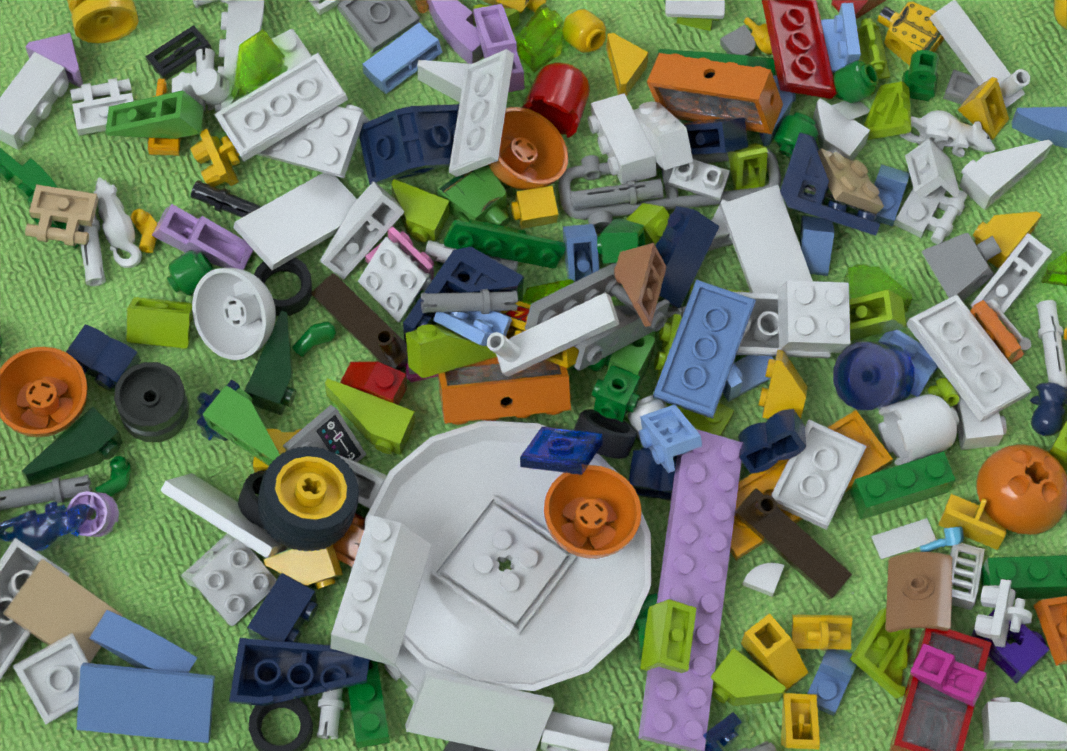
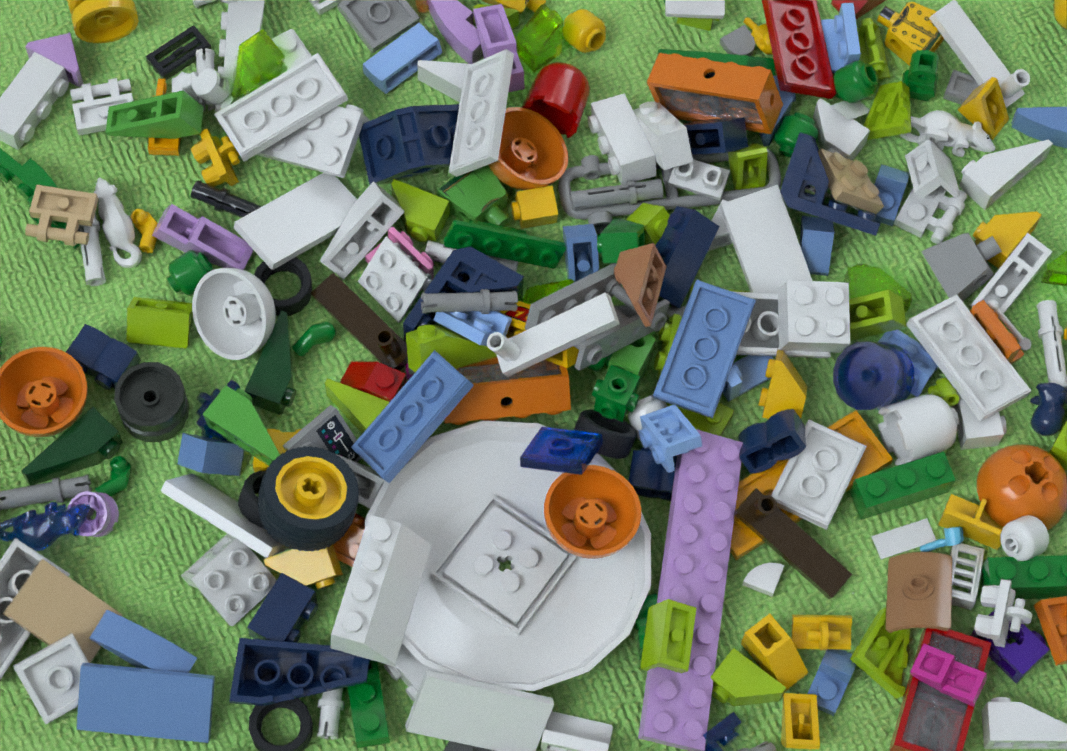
(210, 455): none -> medium blue slope
(412, 416): none -> medium blue tile
(626, 62): yellow slope -> none
(1024, 538): none -> white head

